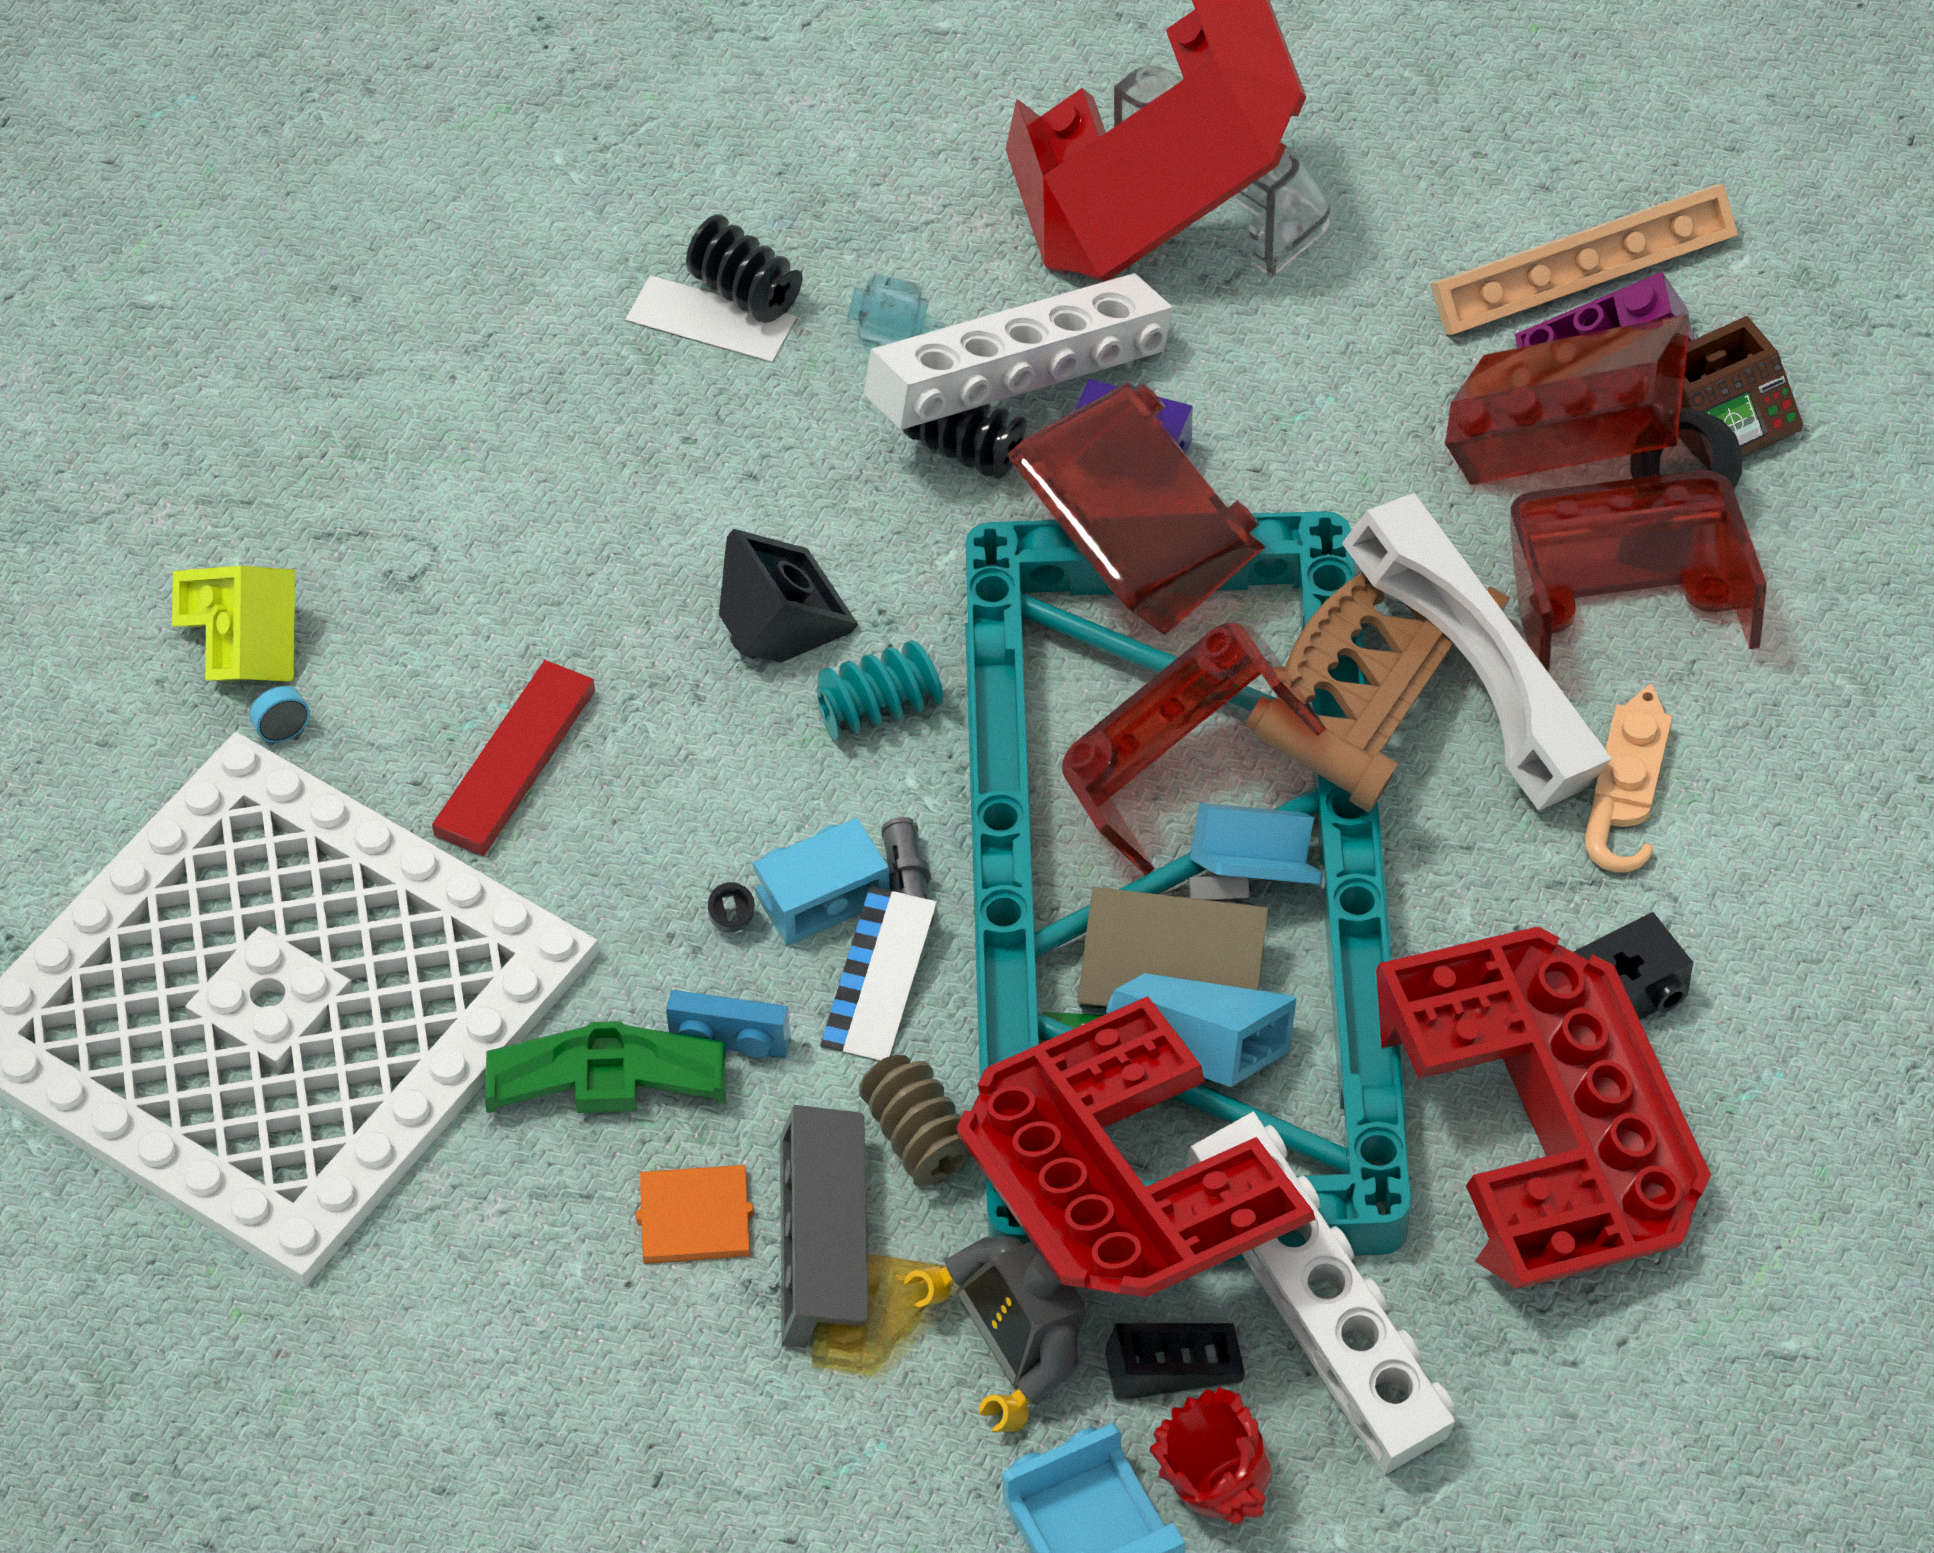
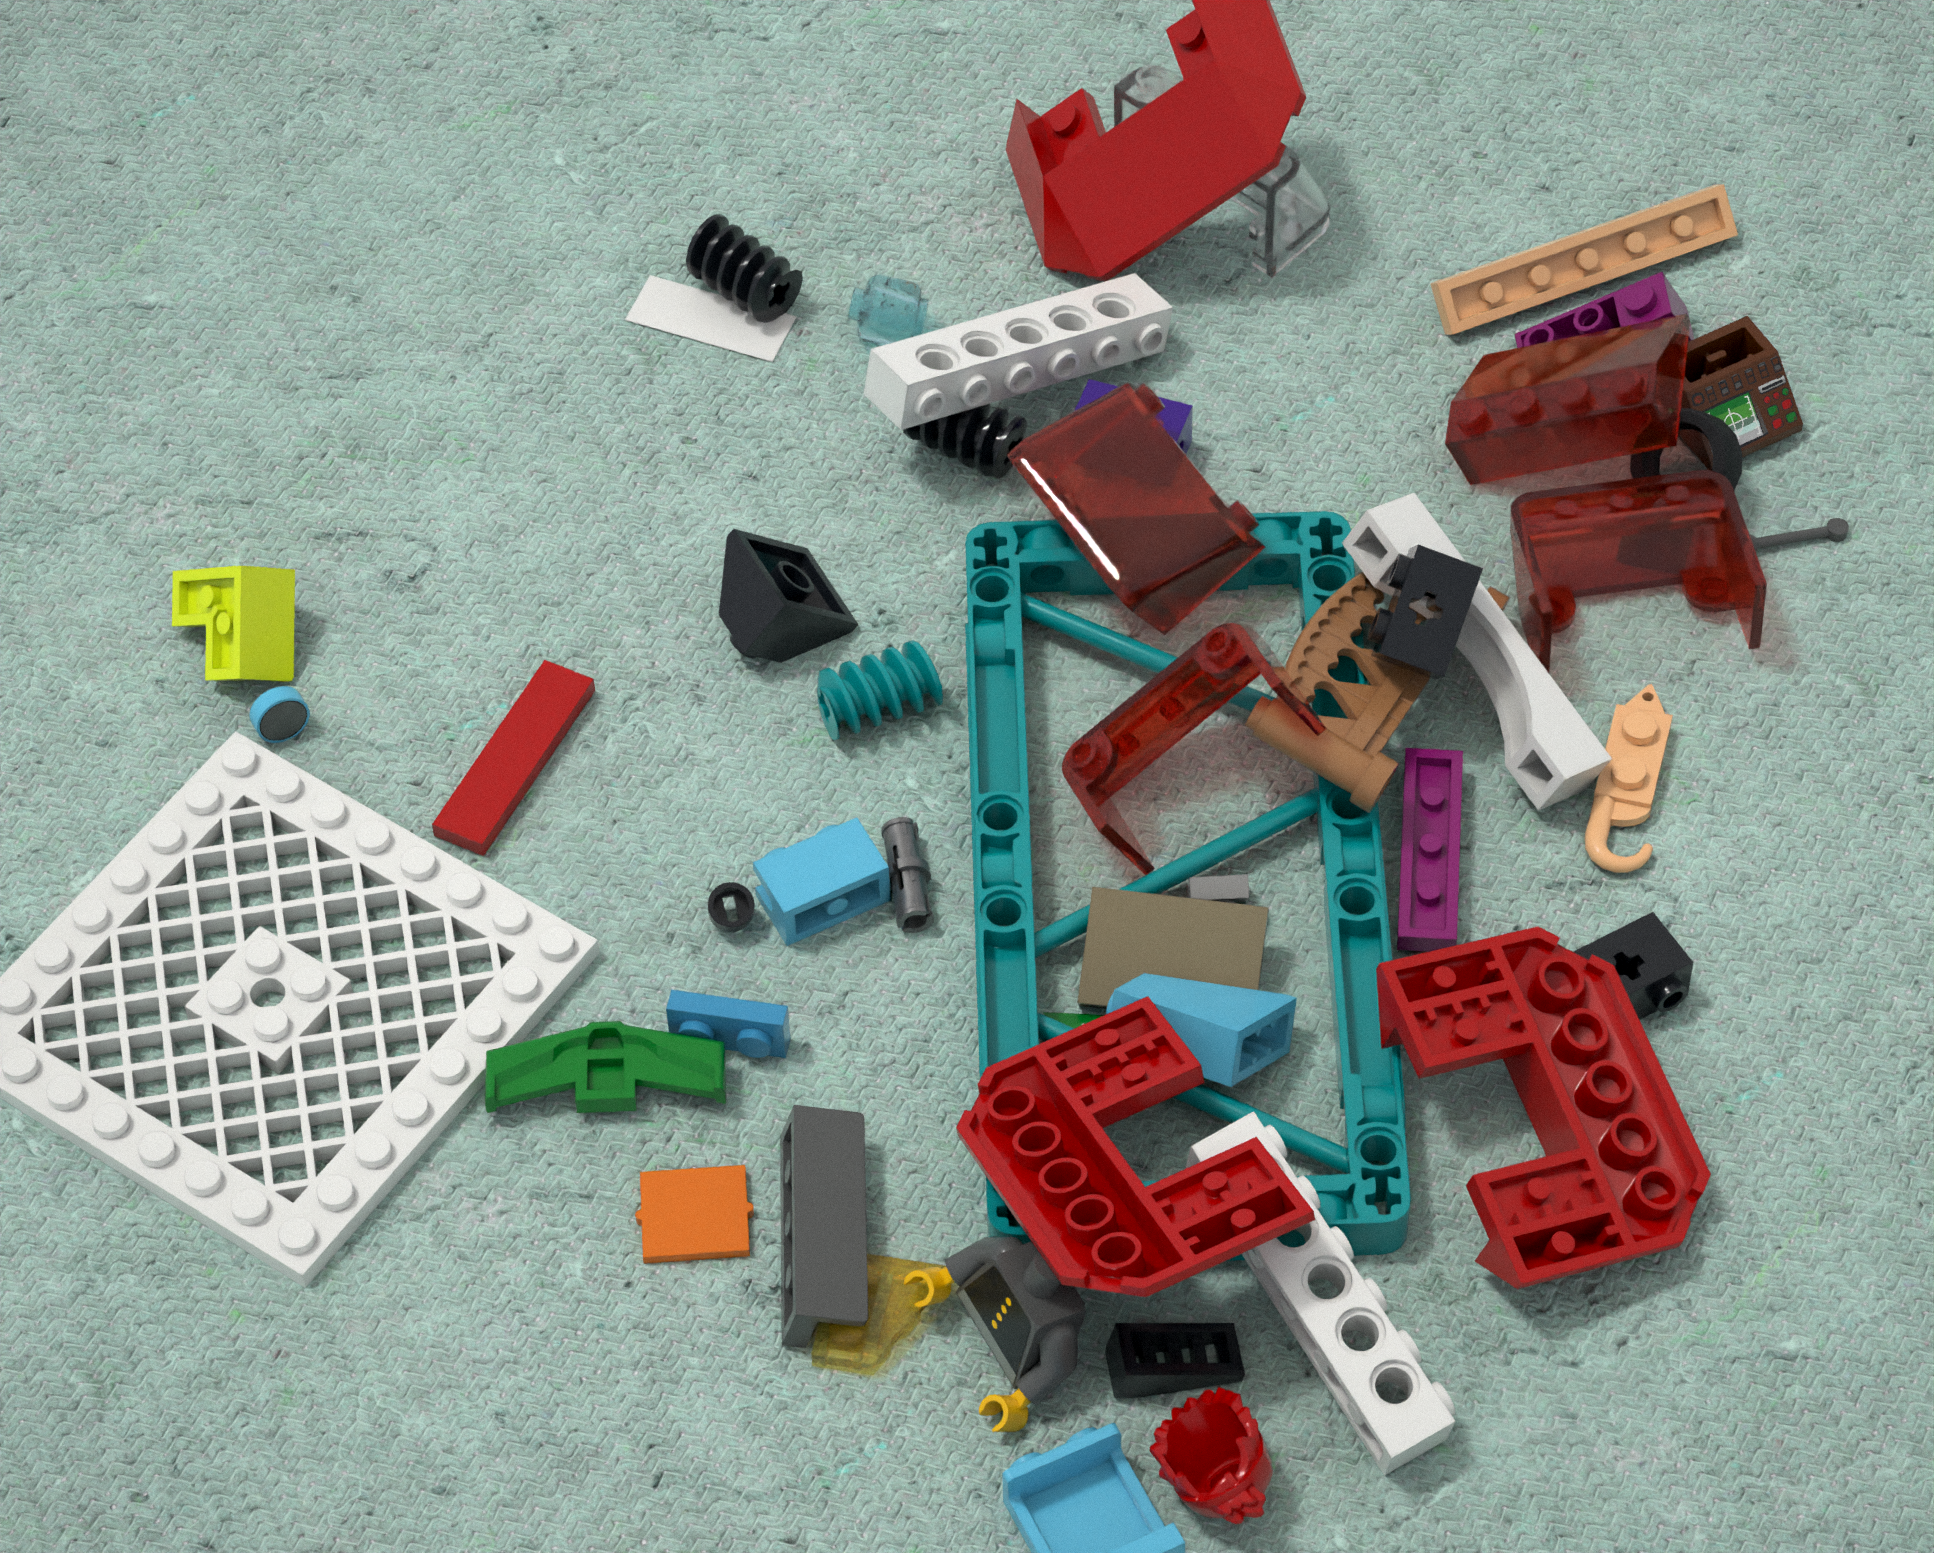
(878, 973): white sticker -> none
(915, 1118): dark tan piece -> none
(1254, 843): medium azure panel -> none
(1430, 849): none -> magenta plate
(1449, 590): none -> black brick
(1835, 531): none -> dark grey hinge

